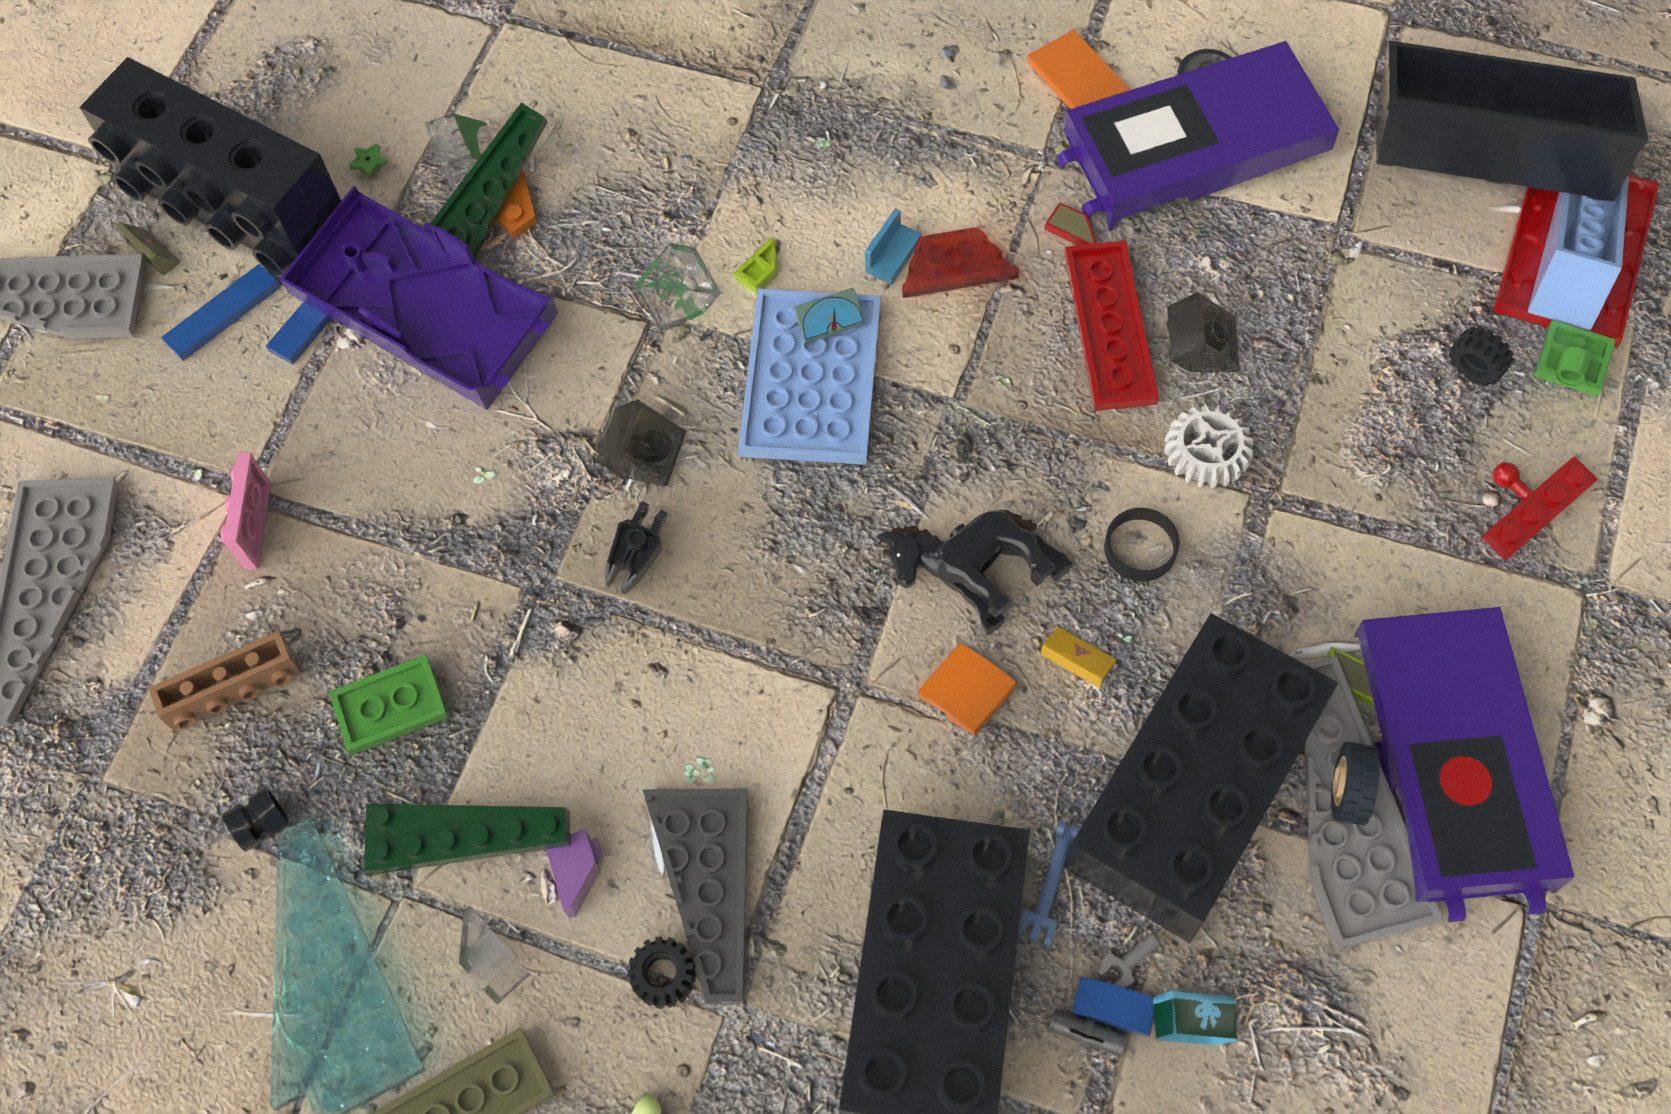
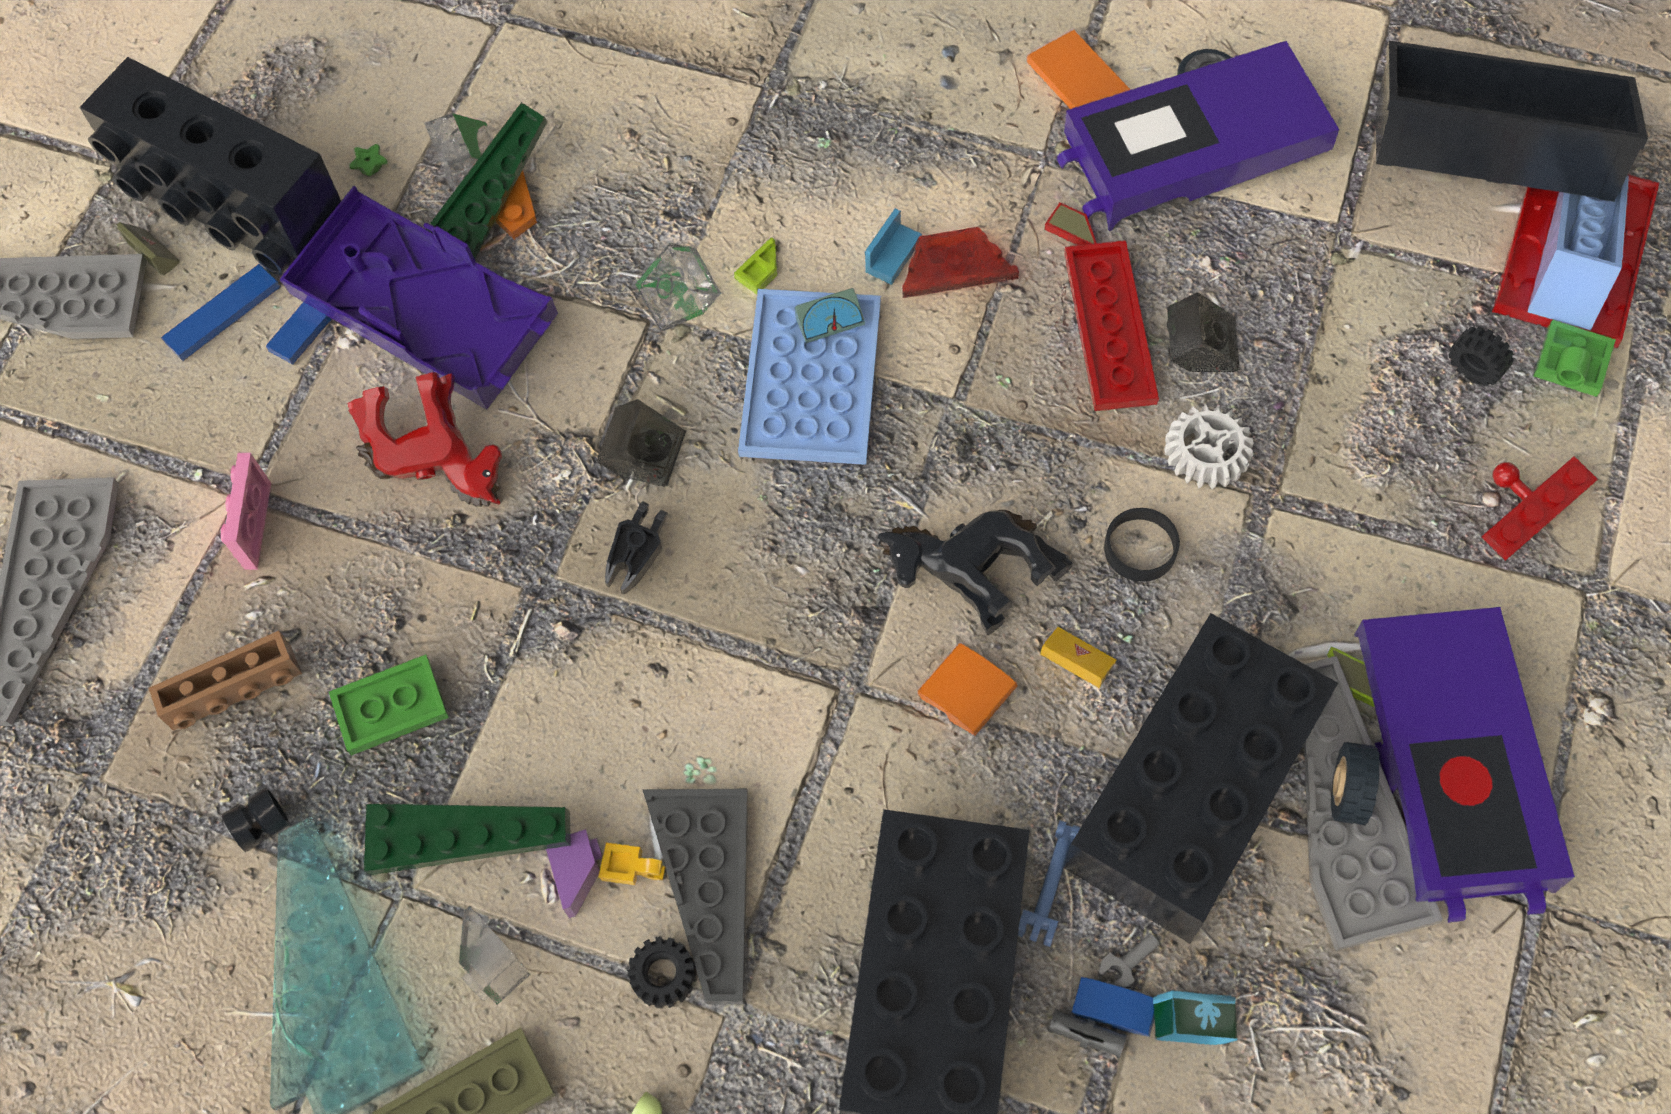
(428, 447): none -> red animal
(624, 864): none -> yellow plate

